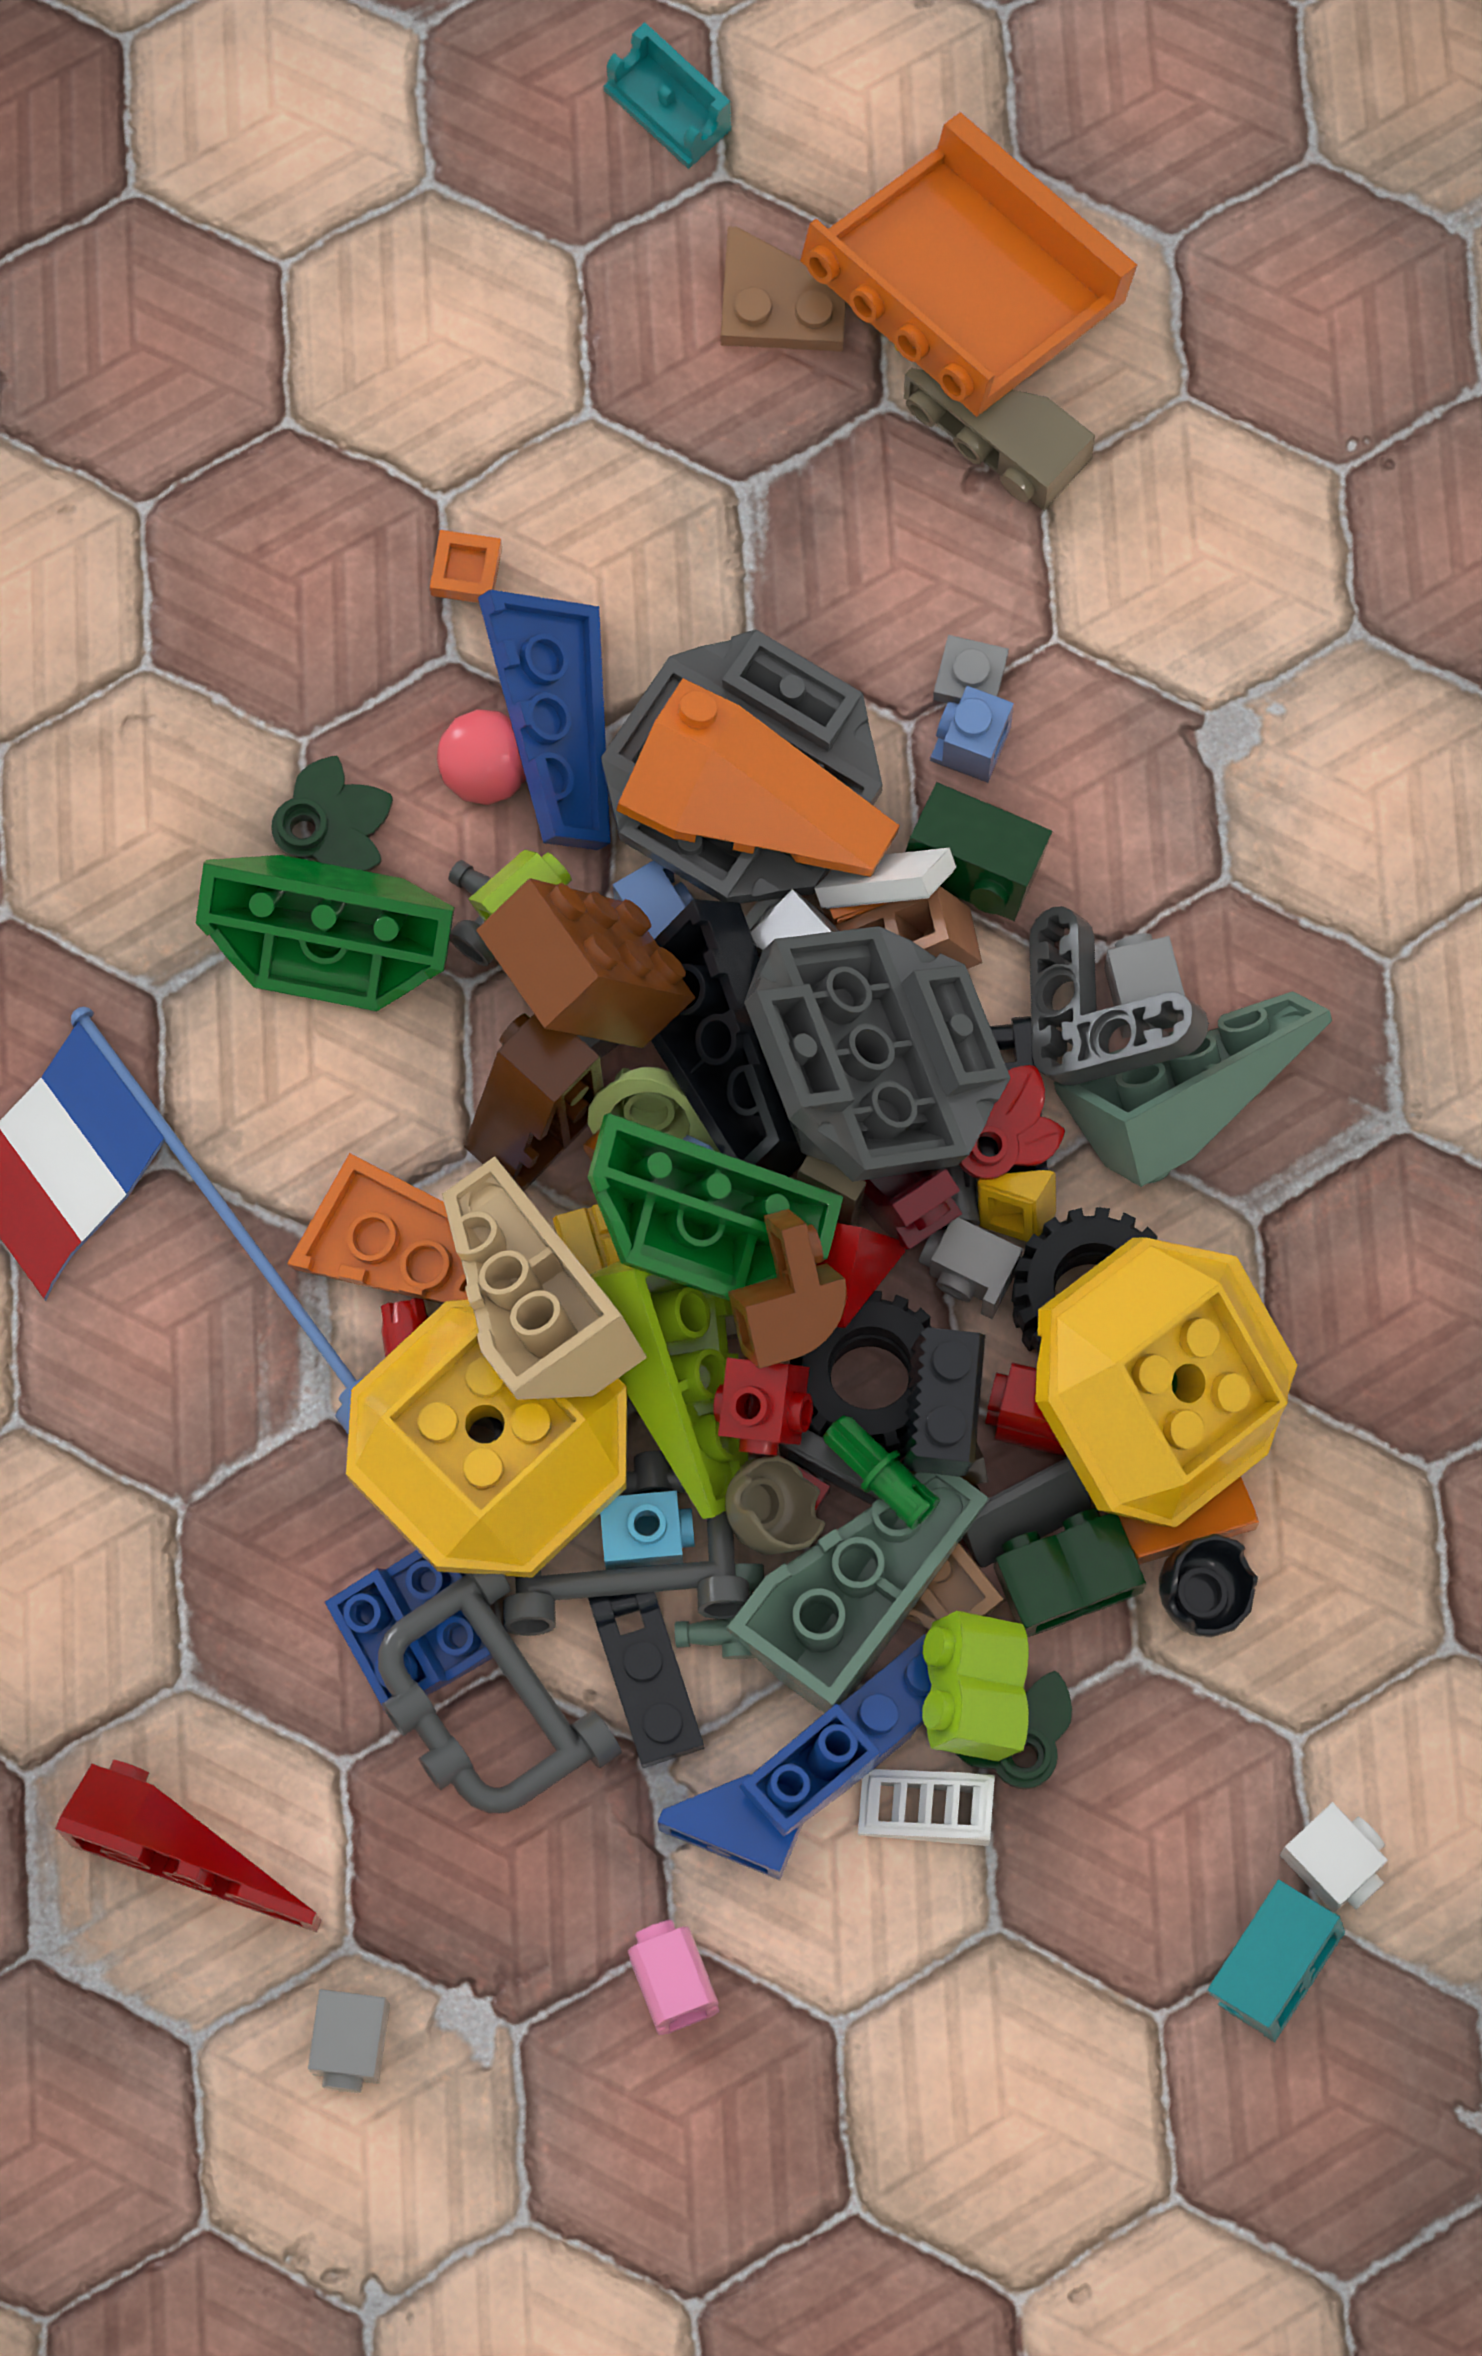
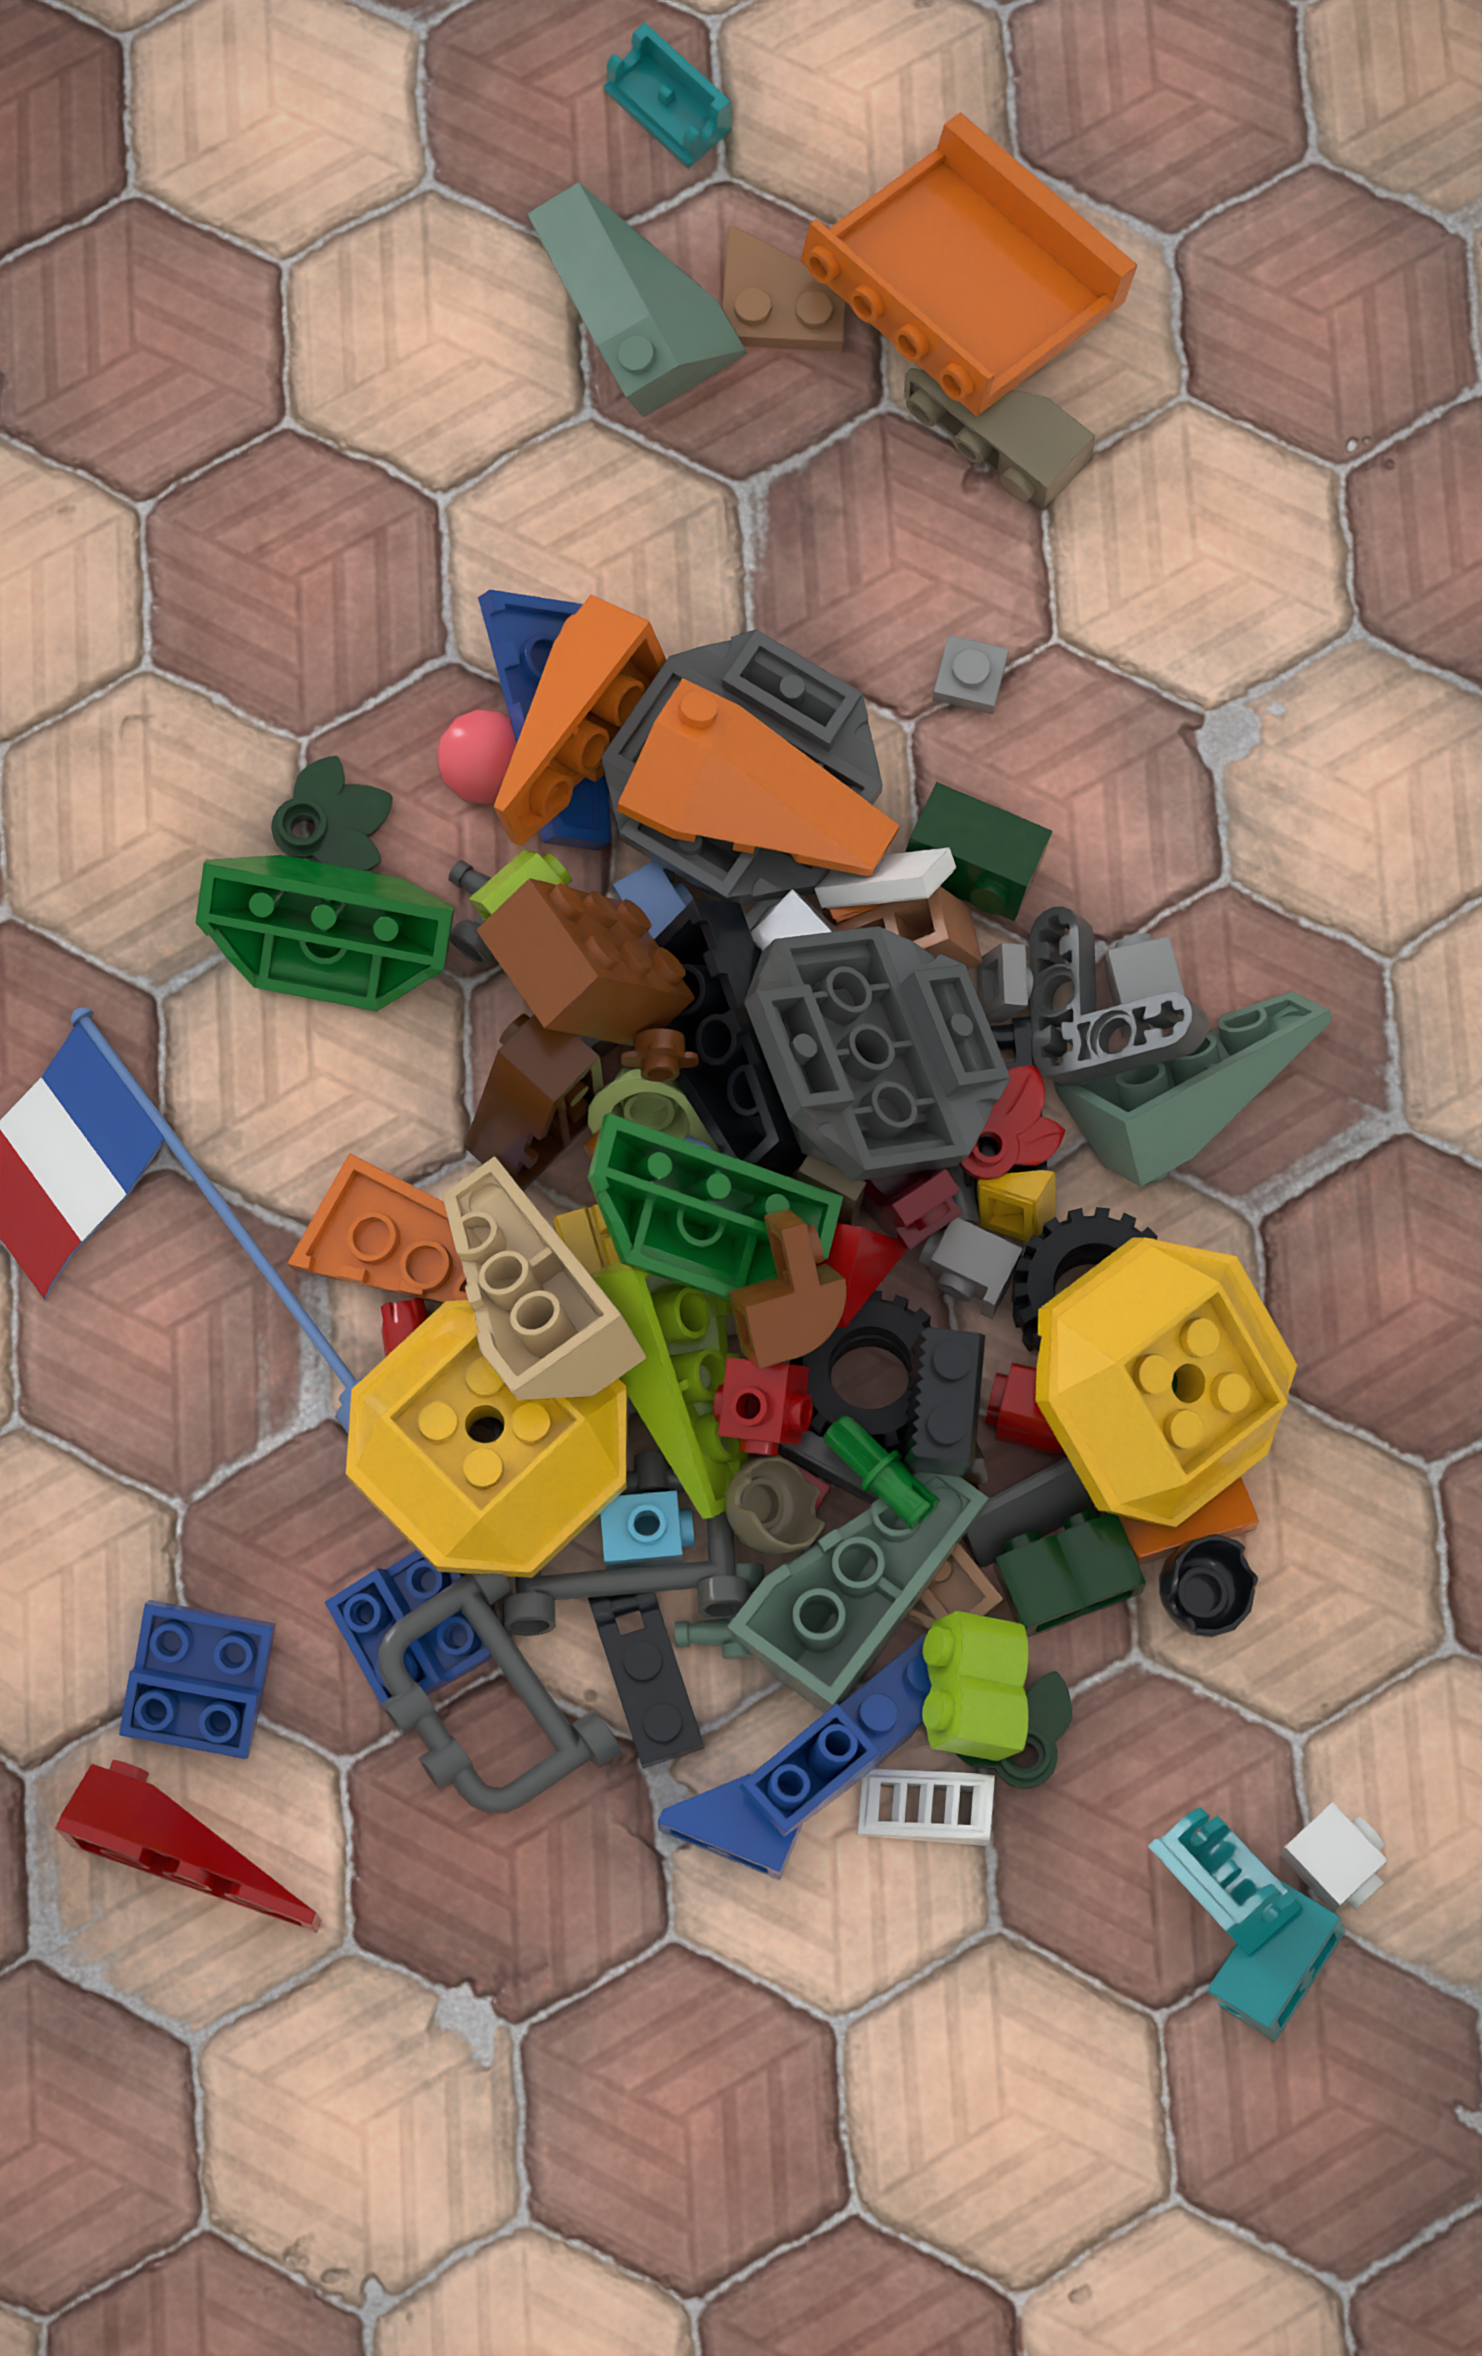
(197, 1679): none -> blue slope
(348, 2039): light grey brick -> none
(465, 565): orange plate -> none
(582, 701): none -> orange wedge
(640, 307): none -> sand green wedge
(659, 1055): none -> dark orange plate
(672, 1977): bright pink brick -> none
(973, 733): medium blue brick -> none
(1004, 981): none -> light grey plate
(1226, 1878): none -> teal hinge

